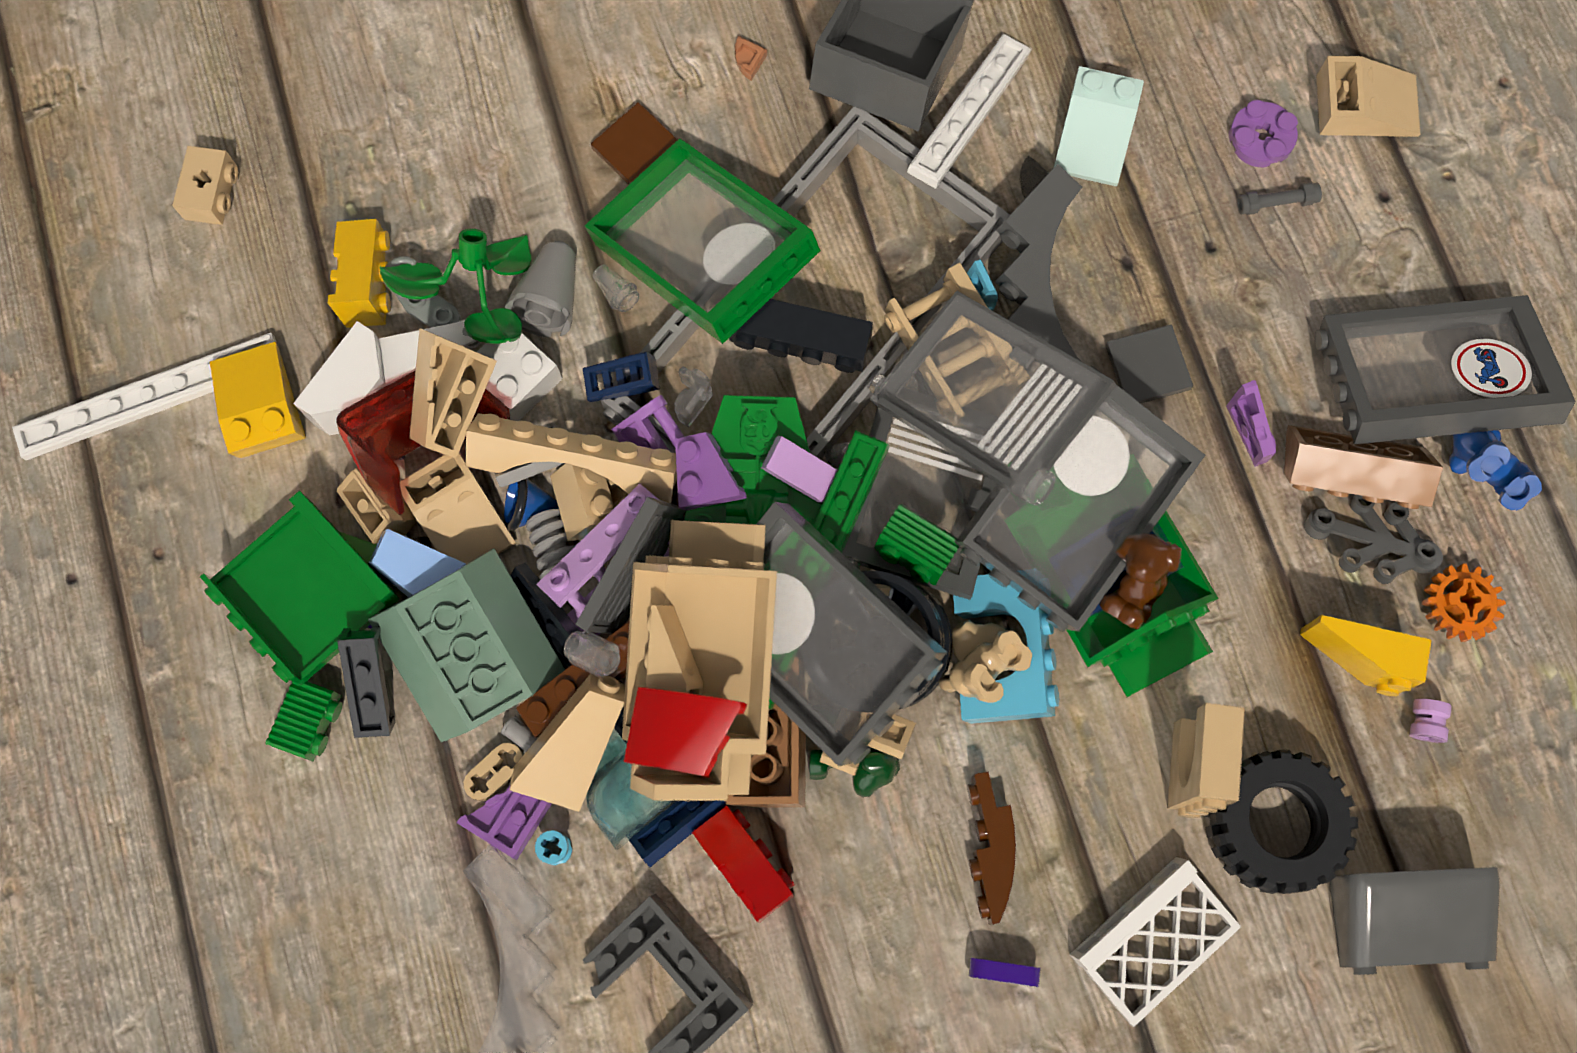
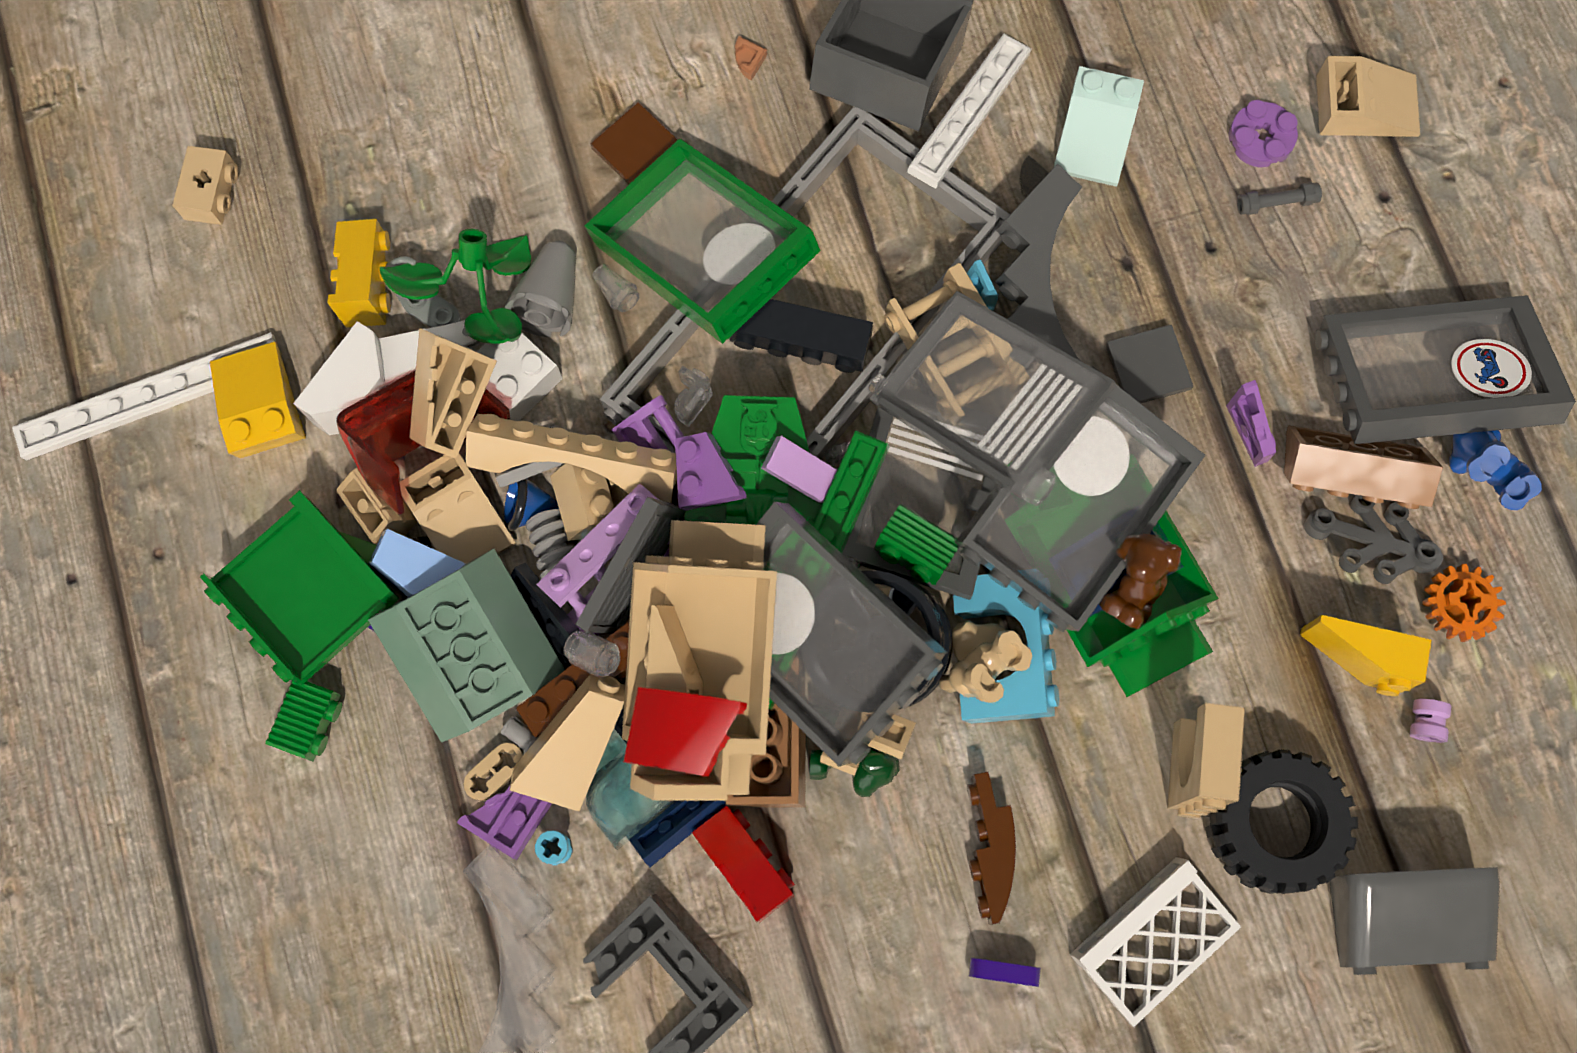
(365, 683): black container -> none
(637, 386): dark blue slope -> none

